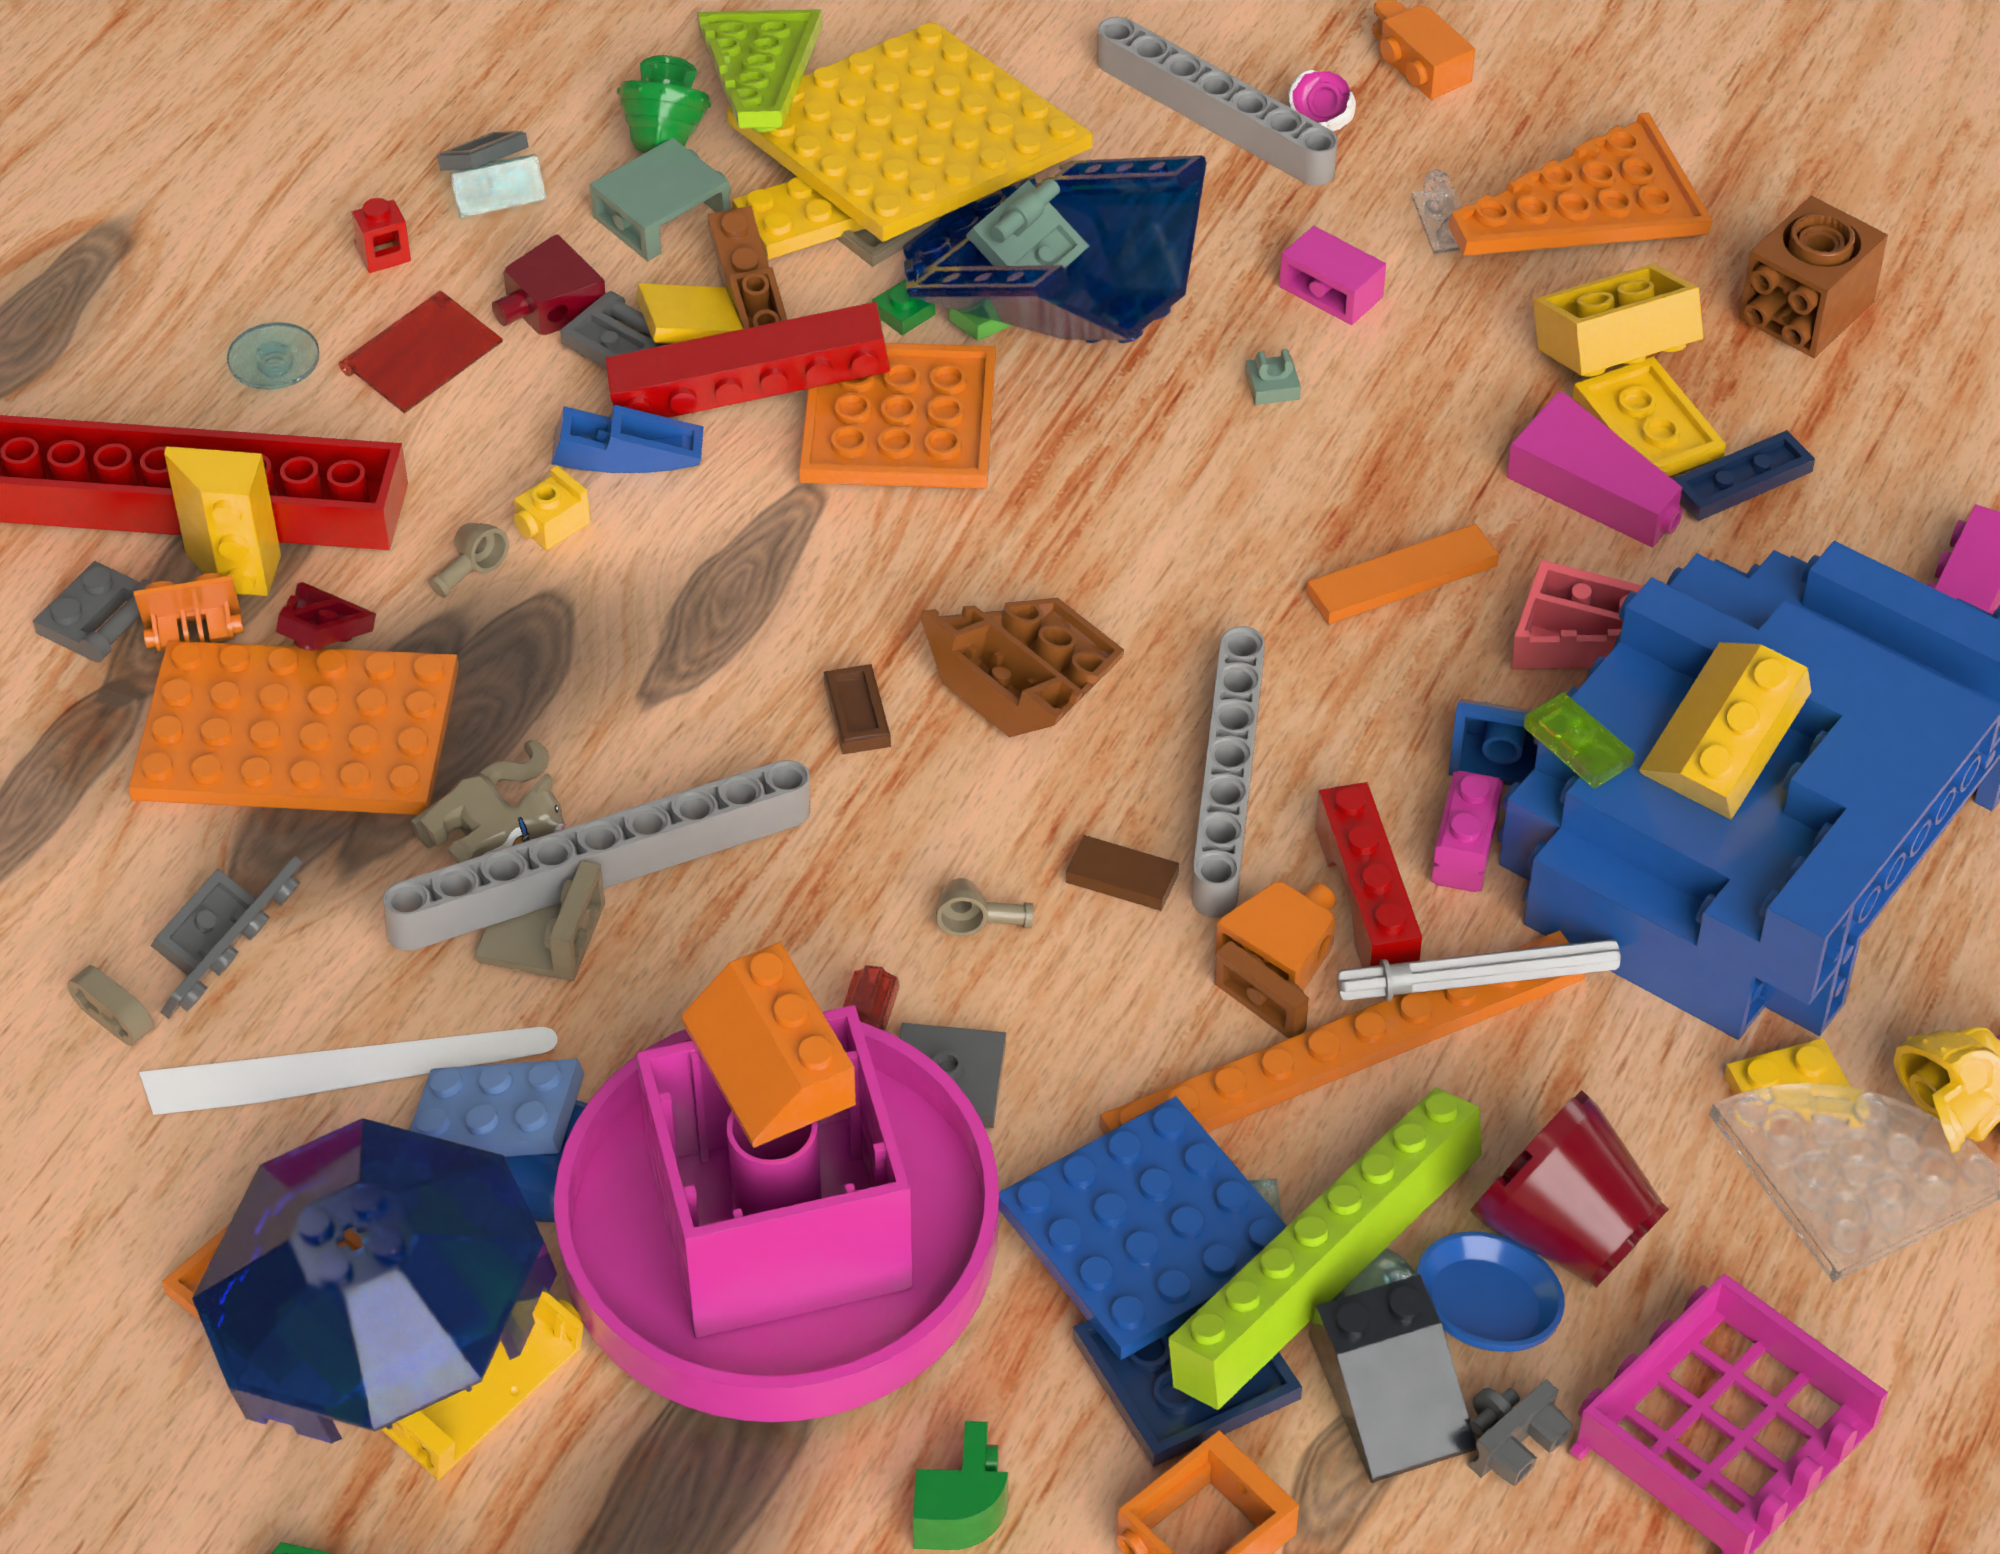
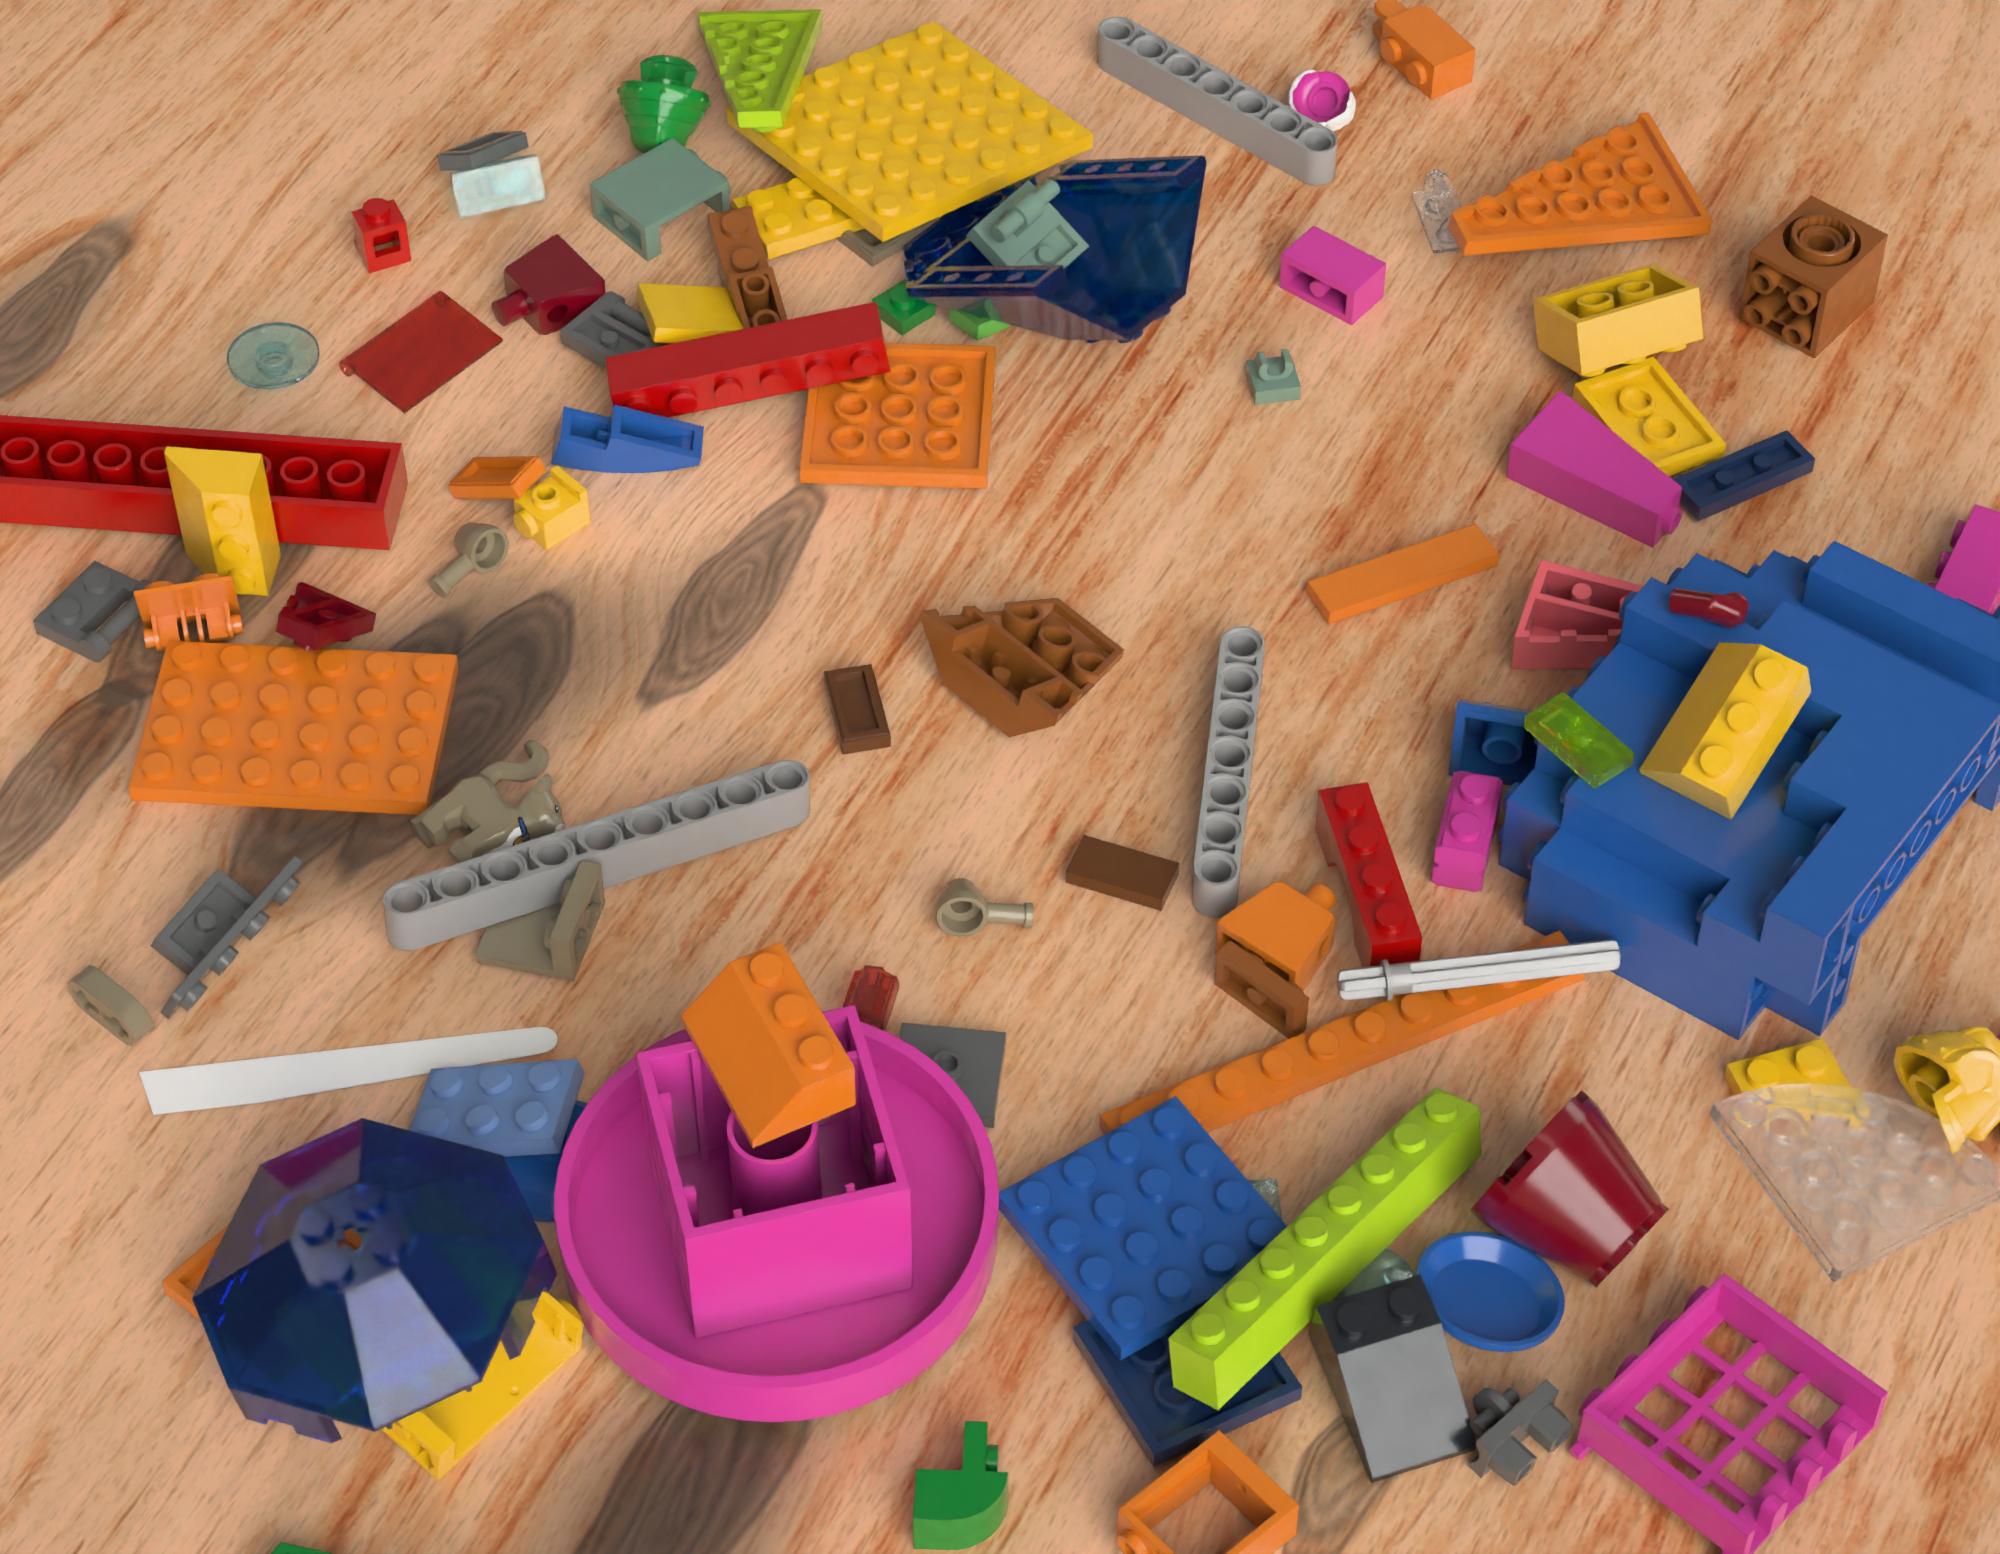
(496, 477): none -> orange tile
(1720, 609): none -> dark red arm

